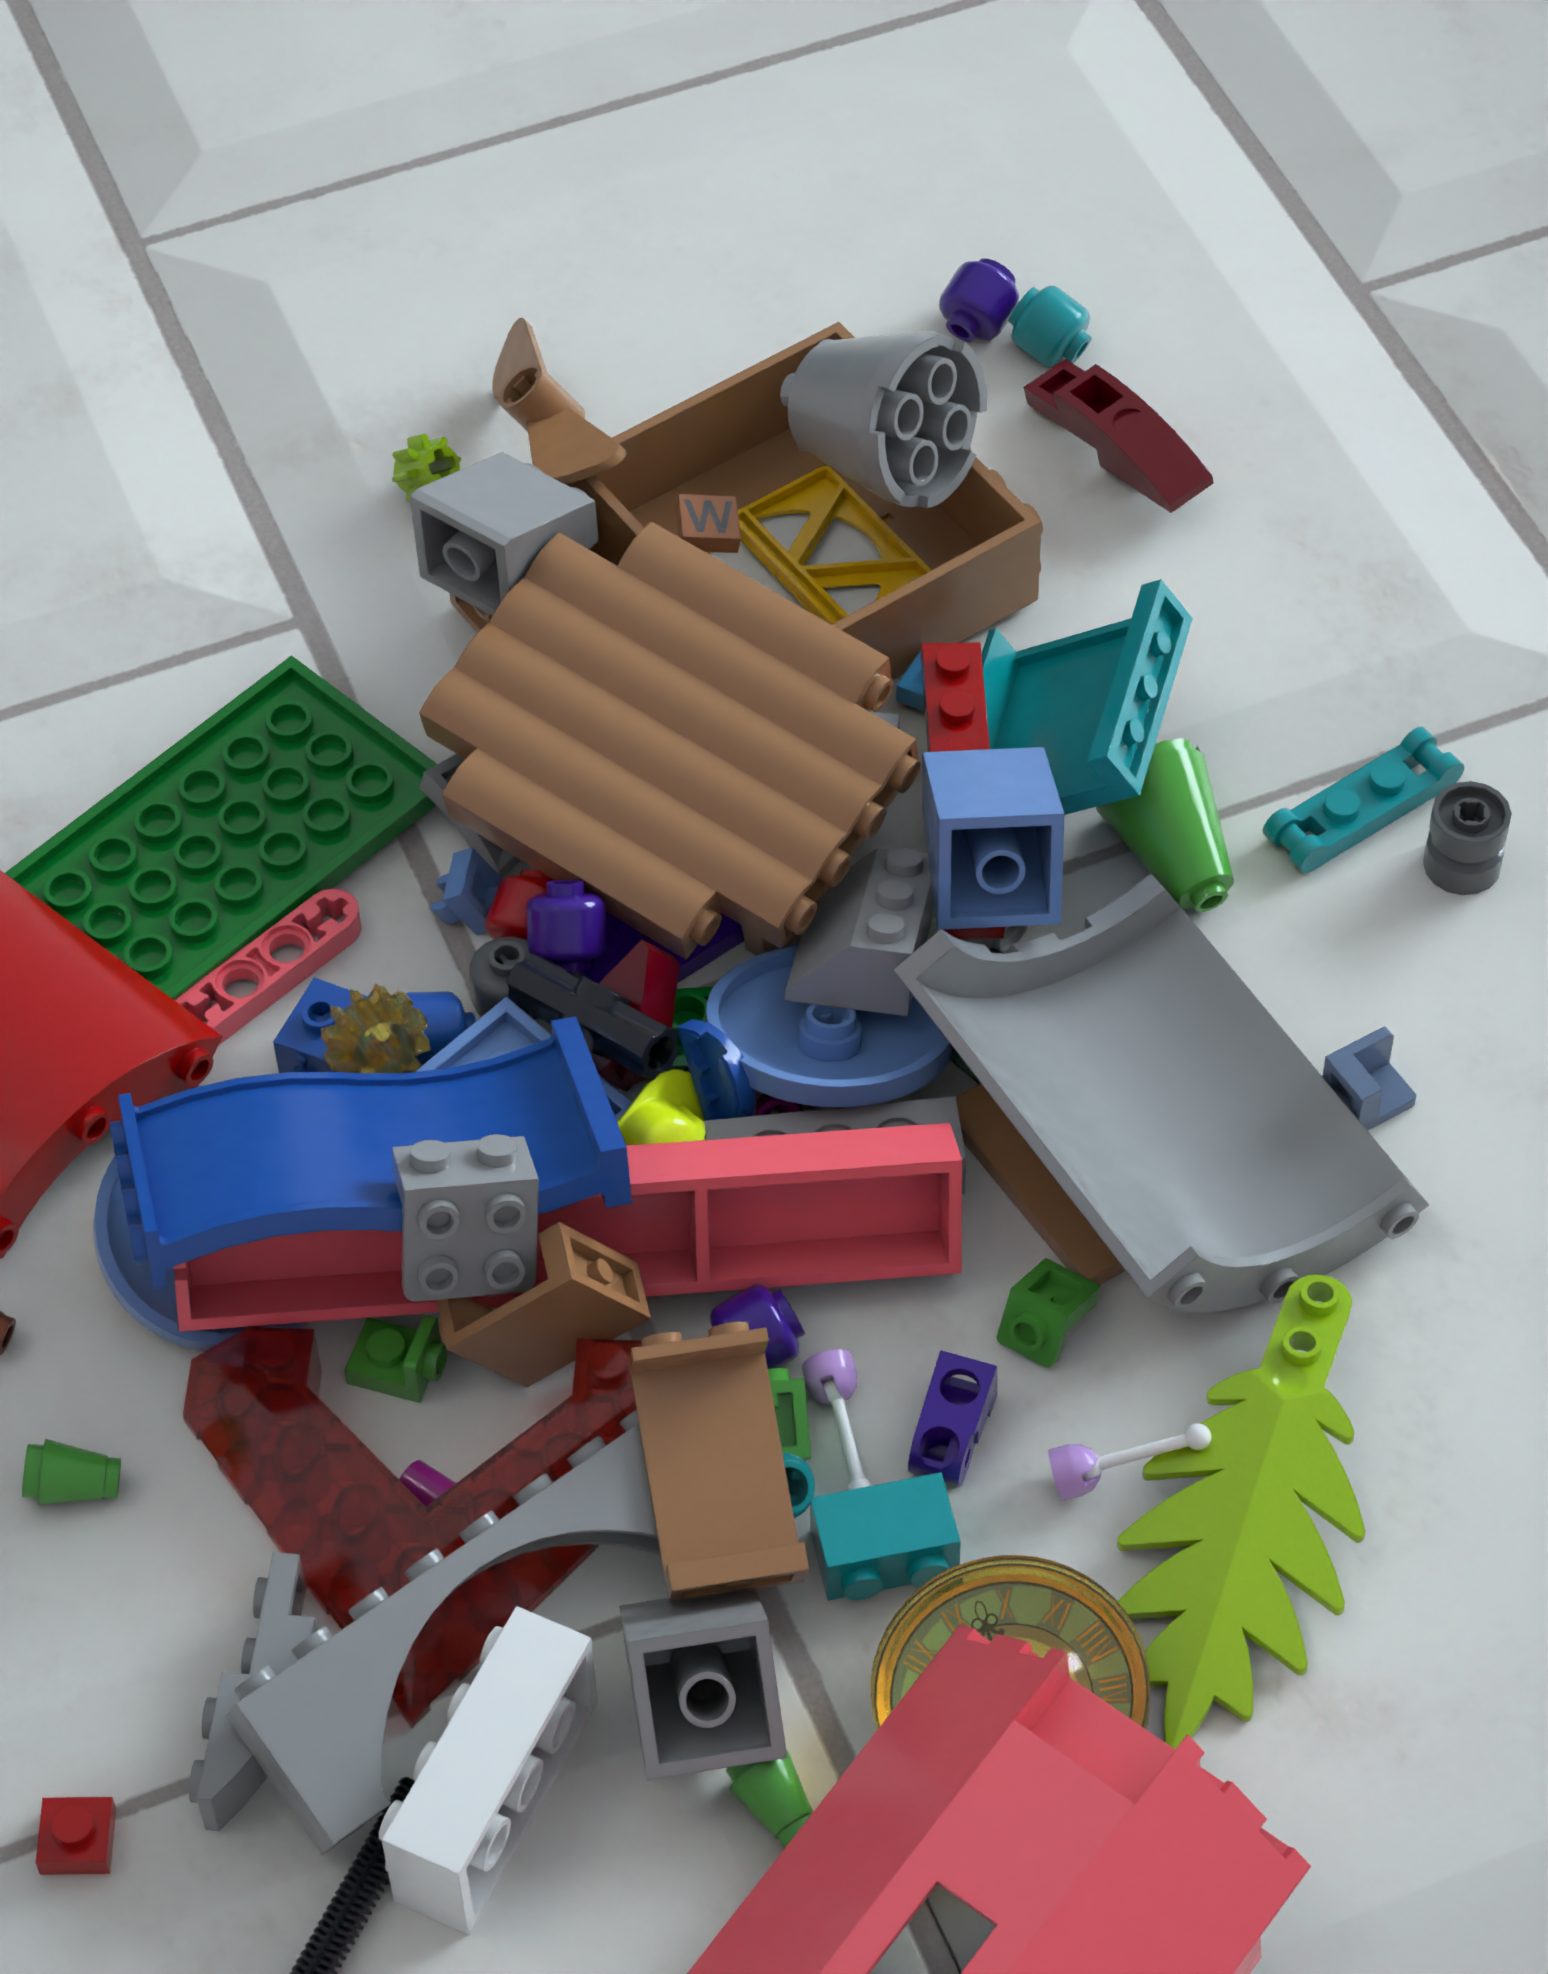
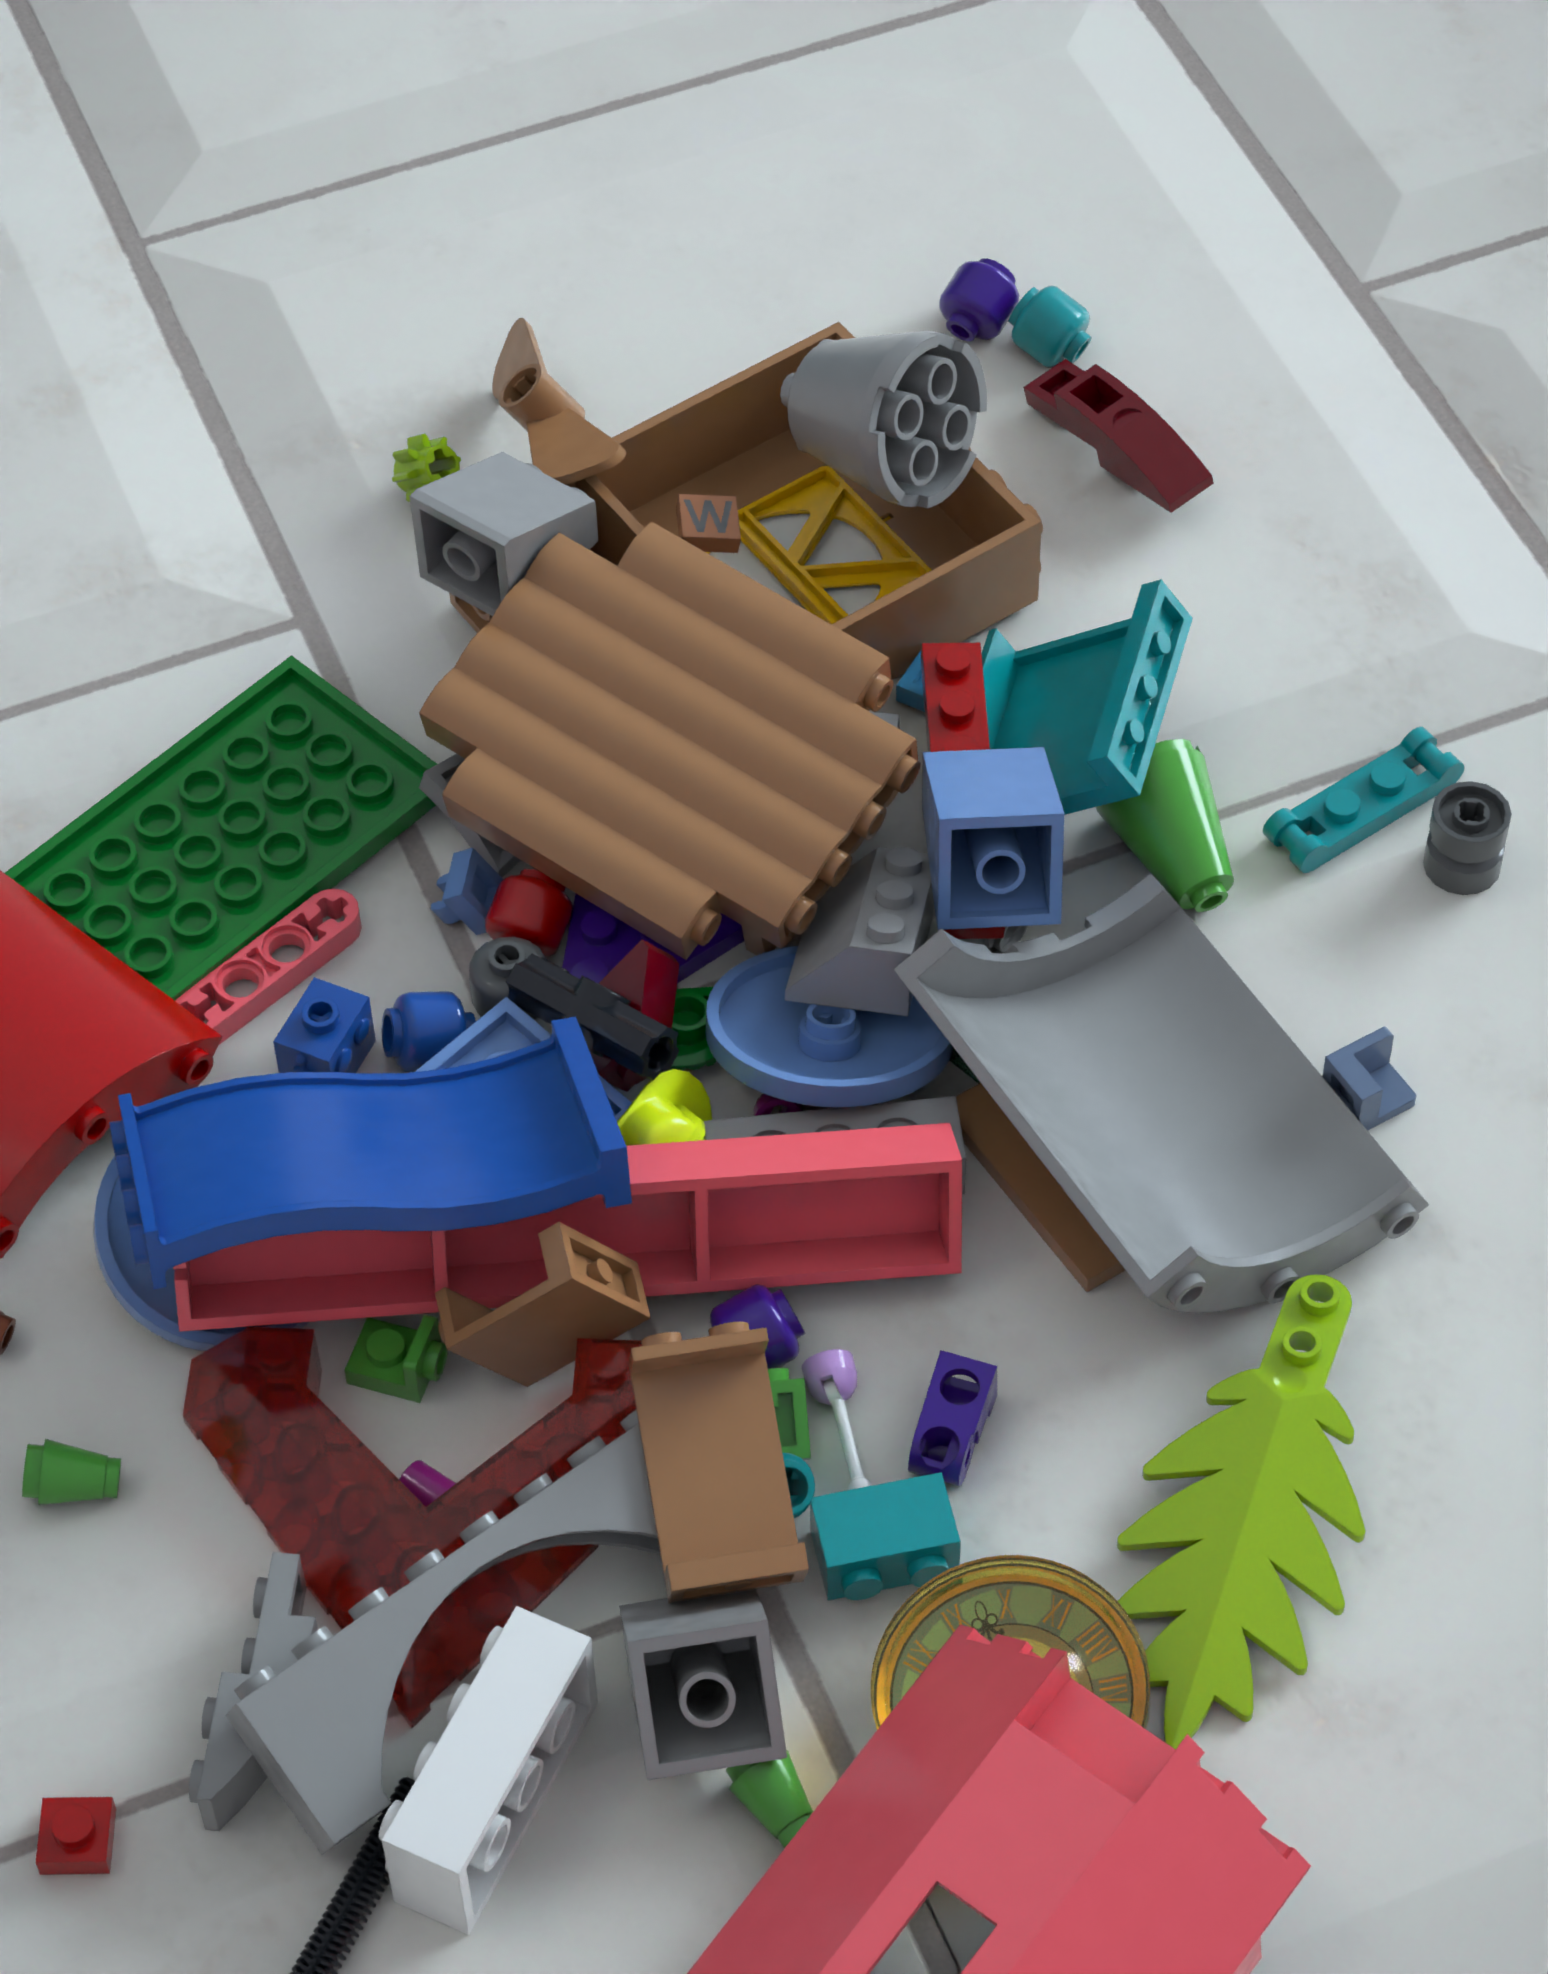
(379, 1016): clear yellow gear -> none
(467, 1217): light grey bracket -> none
(567, 925): dark purple head -> none
(716, 1071): blue tile -> none
(1044, 1309): bright green bracket -> none
(1079, 1468): hinge -> none

